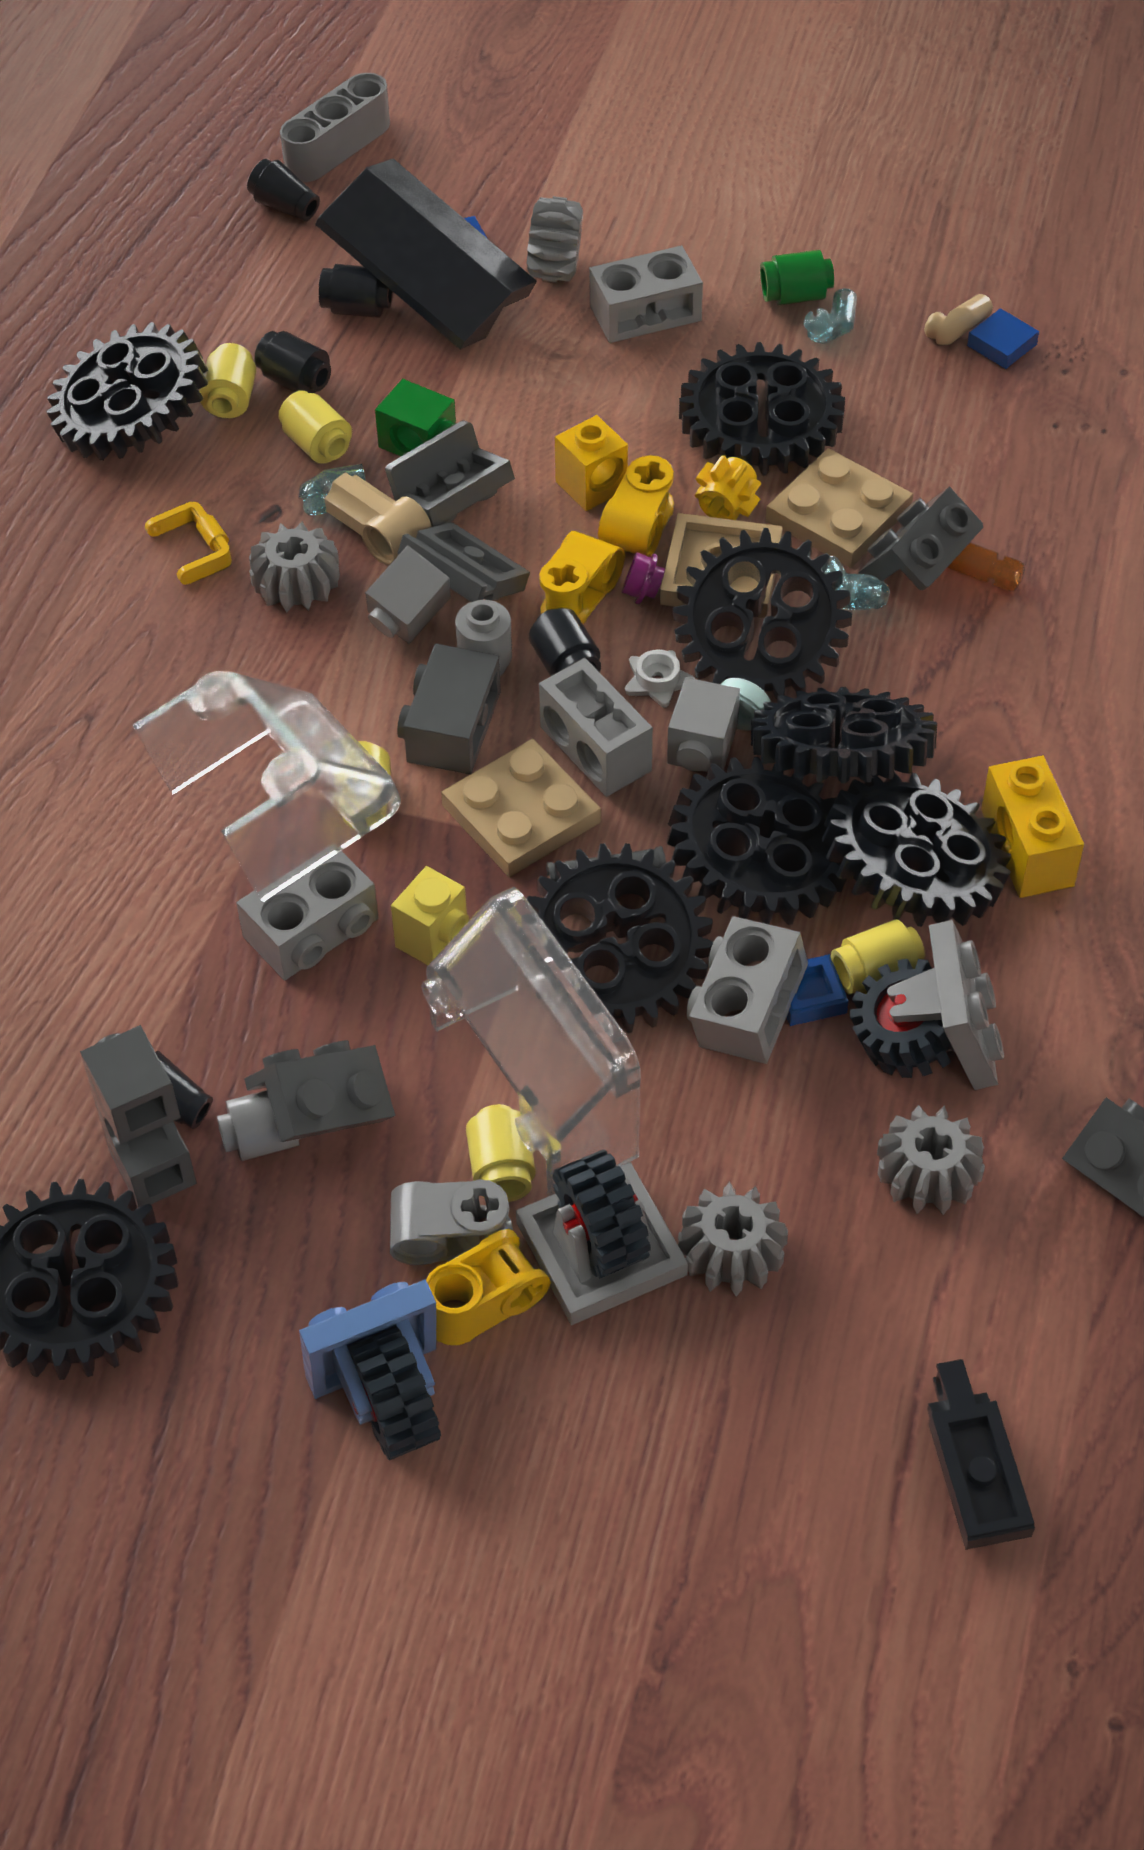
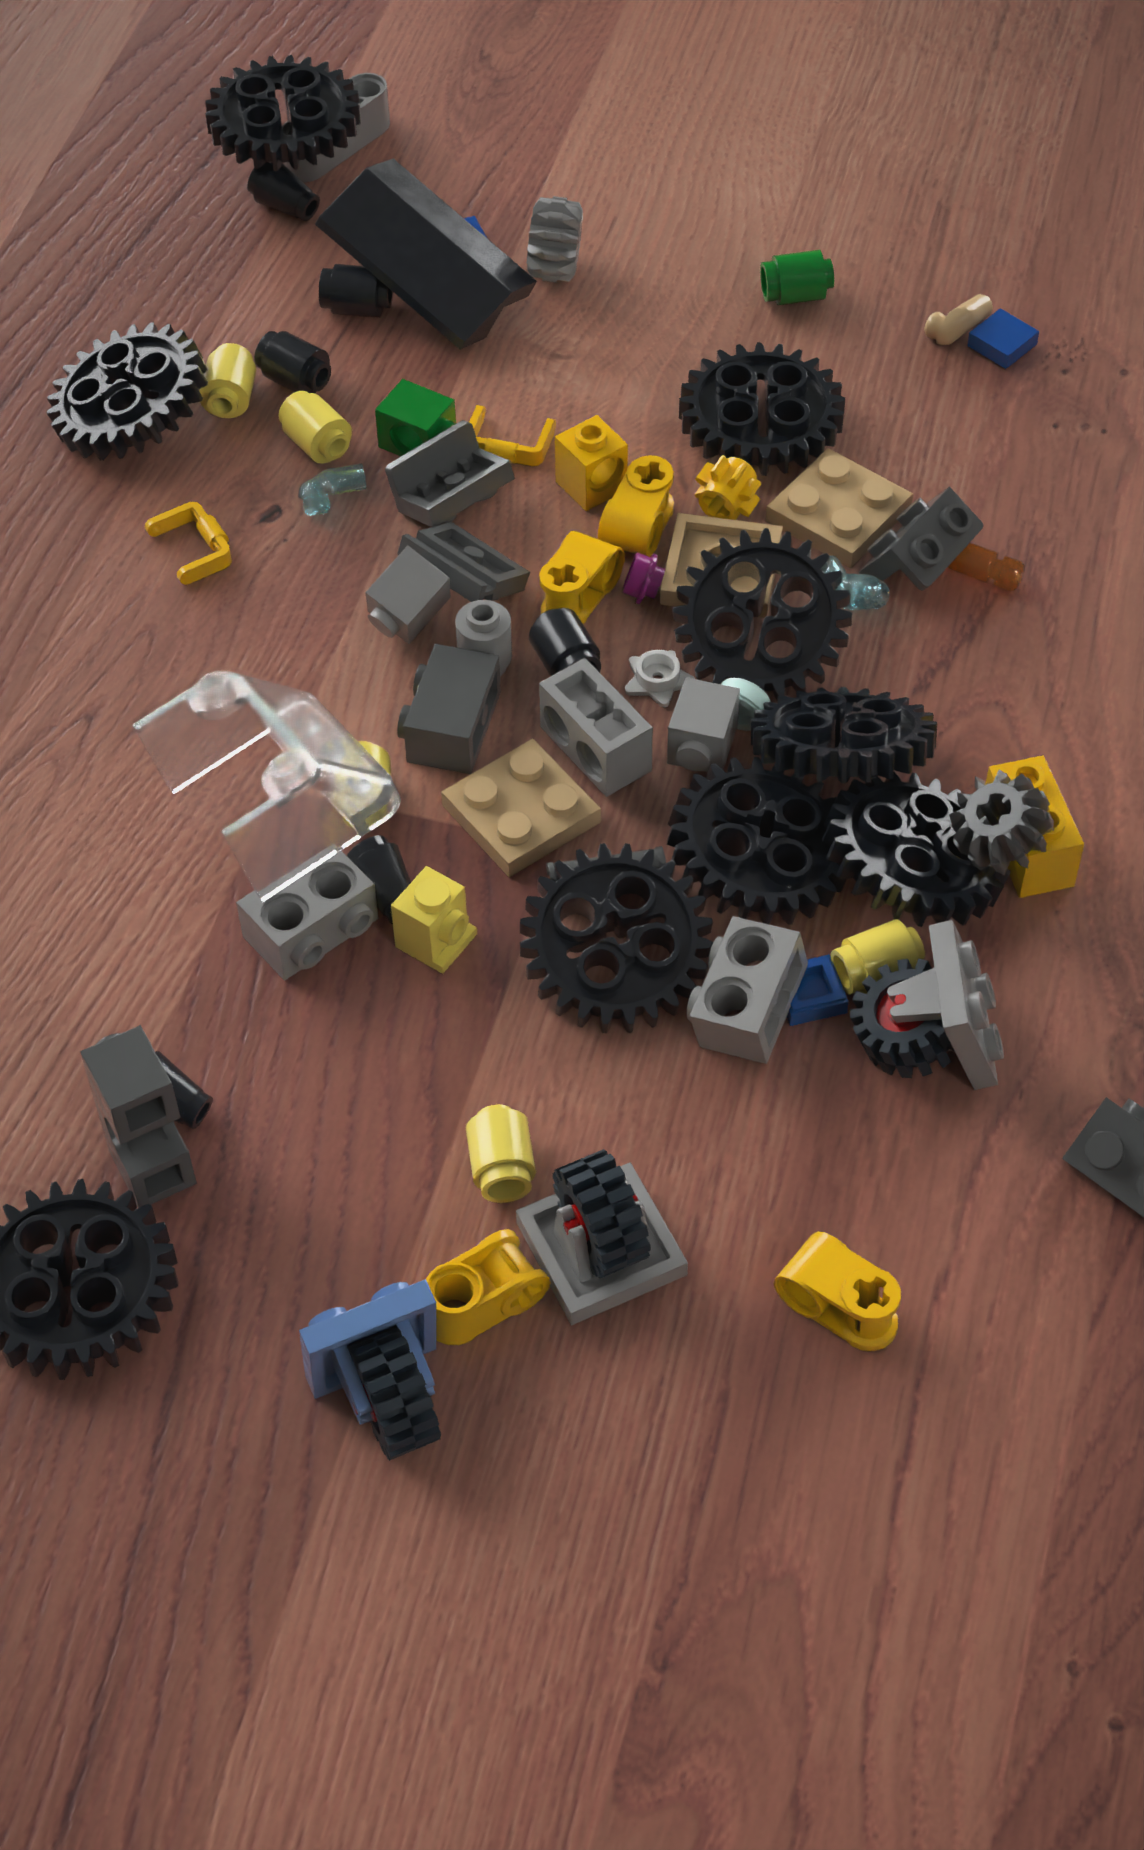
(248, 118): none -> black gear
(251, 1127): light grey brick -> none
(294, 566): light grey gear -> none
(324, 1091): dark grey bracket -> none
(375, 515): tan piece -> none
(384, 867): none -> black cone
(443, 1219): light grey piece -> none
(513, 451): none -> yellow piece
(543, 1032): clear windscreen -> none
(645, 294): light grey brick -> none
(733, 1216): light grey gear -> none
(839, 322): clear light blue arm -> none
(839, 1289): none -> yellow piece
(930, 1159): light grey gear -> none
(977, 1461): black hinge -> none
(1001, 822): none -> dark grey gear

